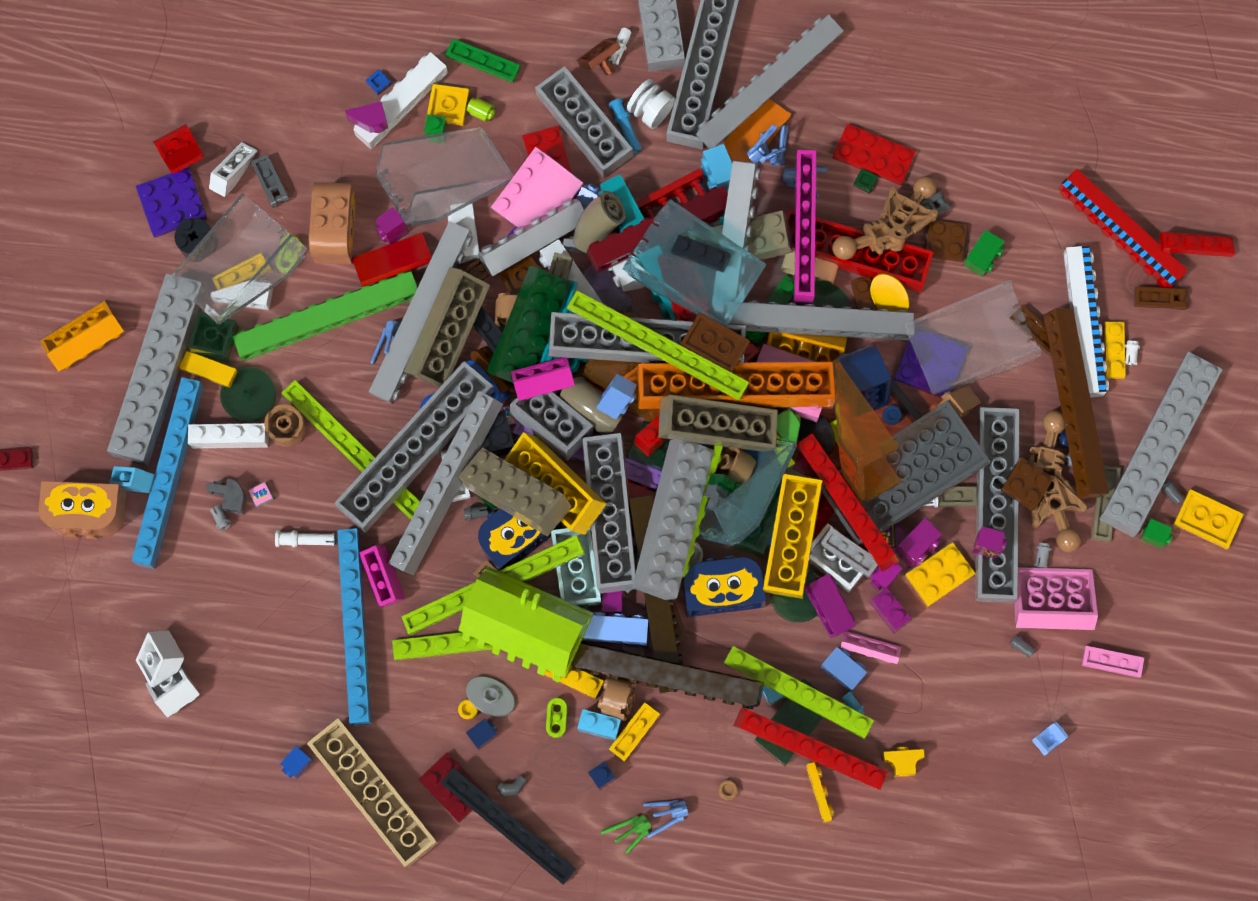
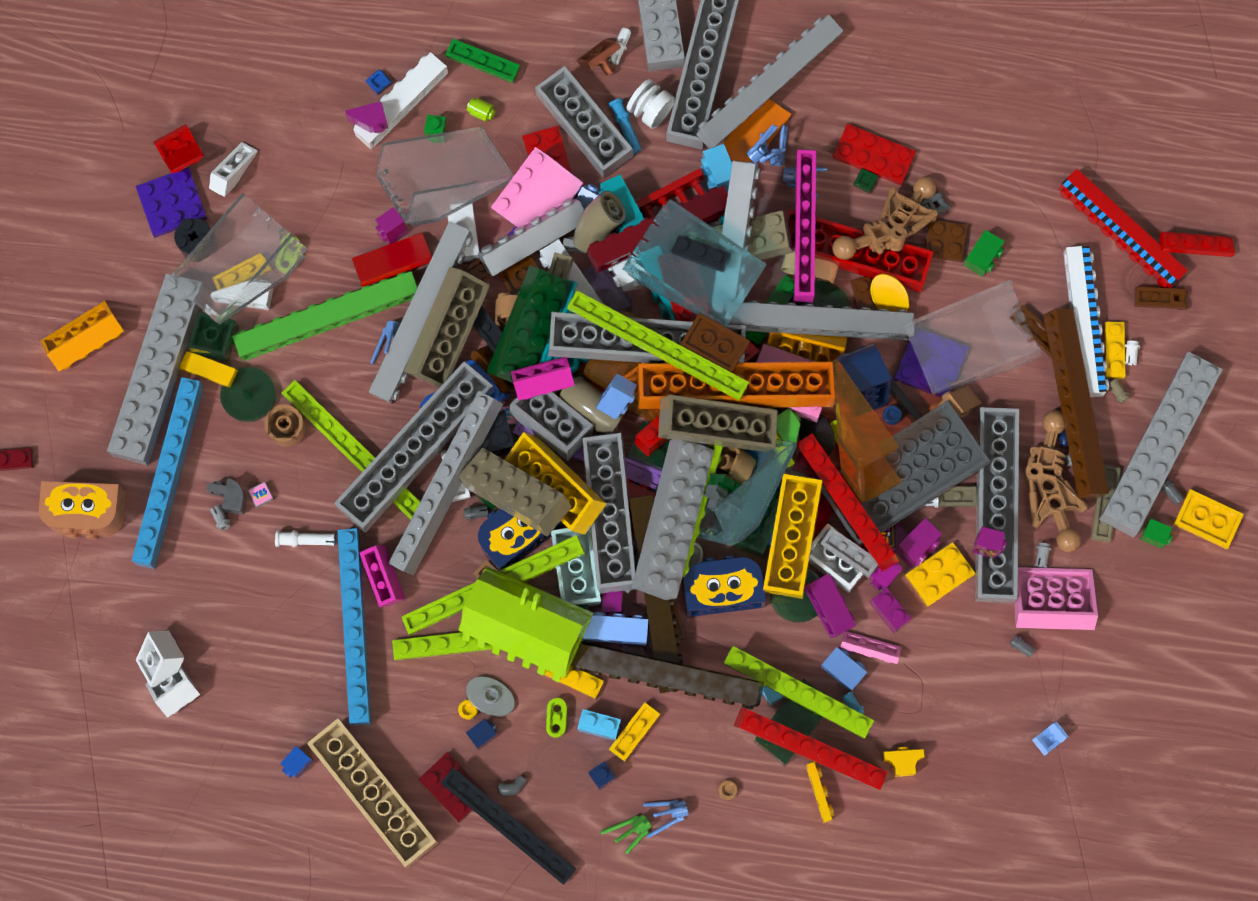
(132, 479): medium azure brick -> none
(227, 436): white brick -> none
(269, 180): dark grey plate -> none
(332, 222): nougat brick -> none
(449, 103): yellow plate -> none
(617, 698): medium nougat brick -> none
(1026, 484): reddish brown plate -> none
(1112, 661): bright pink plate -> none
(1119, 392): none -> dark tan pin

